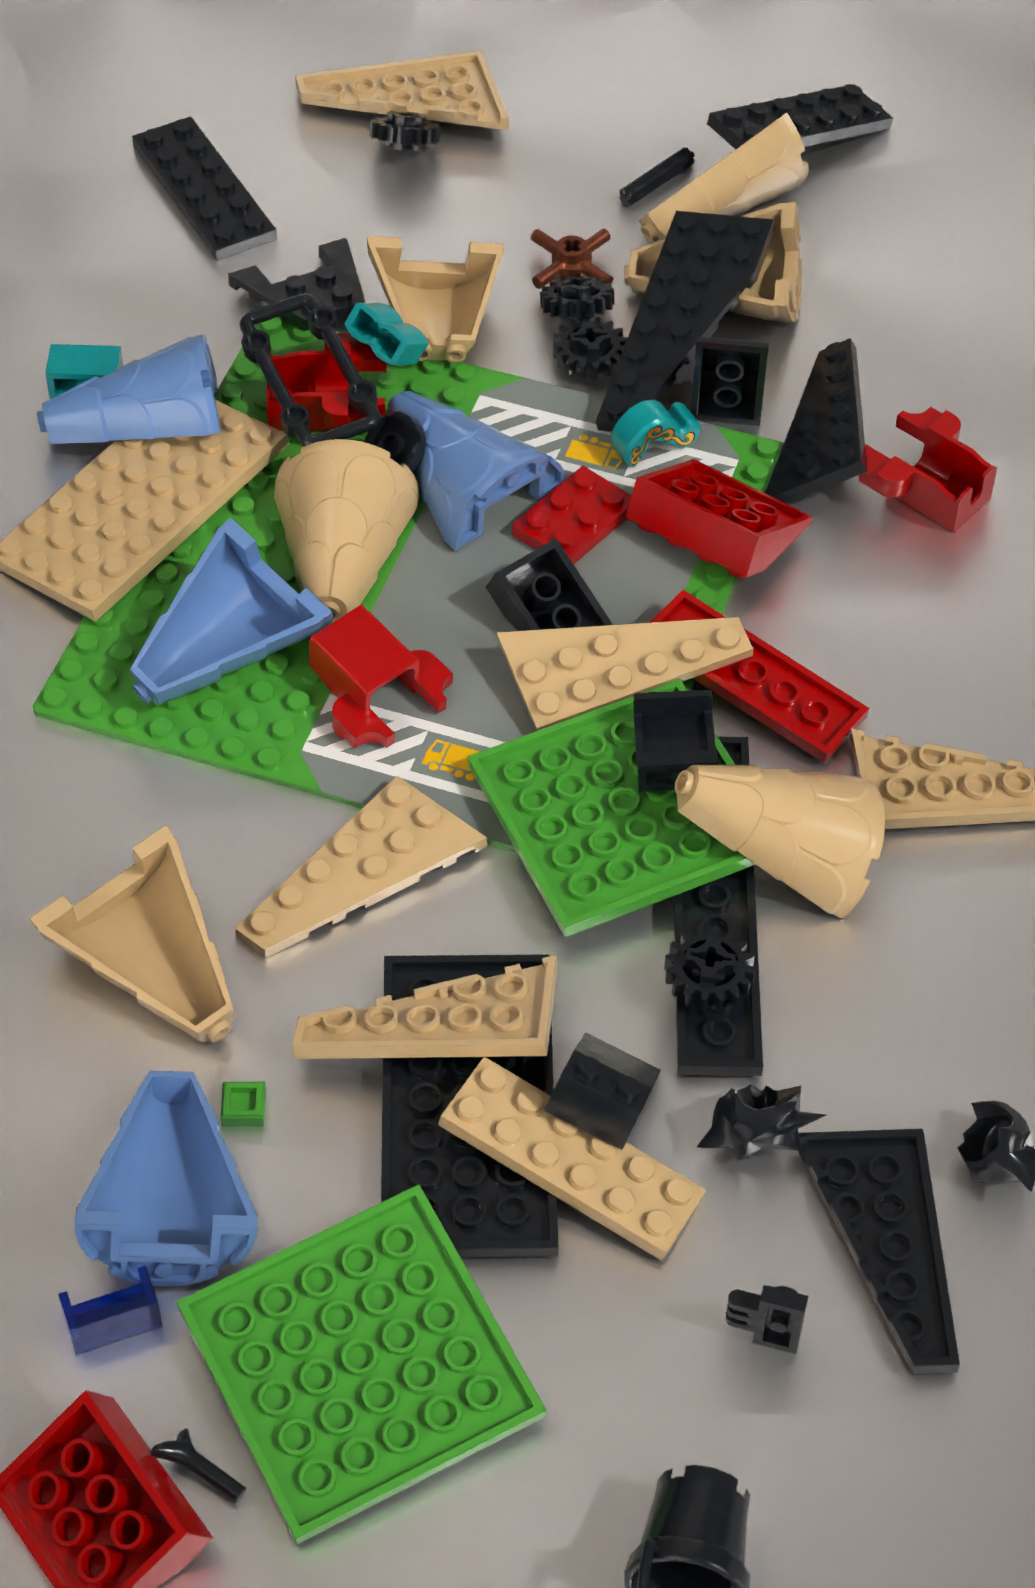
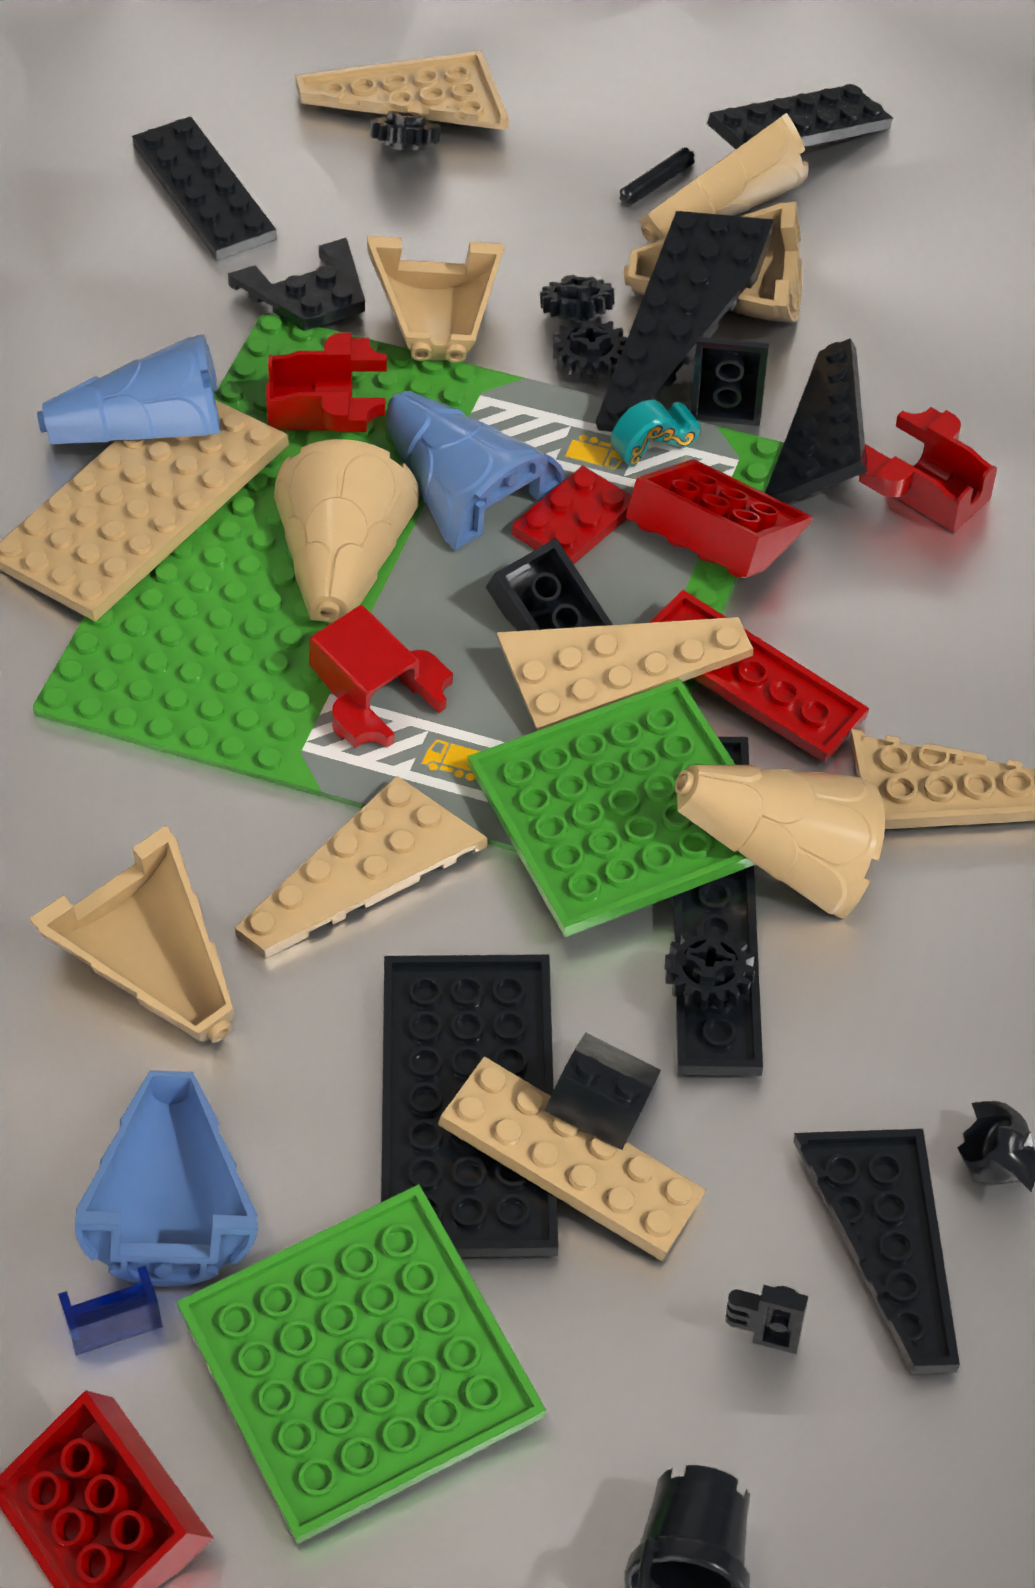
(78, 363): teal brick -> none
(184, 1454): black piece -> none
(223, 620): medium blue cone -> none
(243, 1104): bright green tile -> none
(323, 325): black bar -> none
(386, 333): teal brick -> none
(401, 437): black tile -> none
(446, 1019): tan wing -> none
(570, 257): copper bar -> none
(671, 735): black panel -> none
(757, 1120): black hair -> none

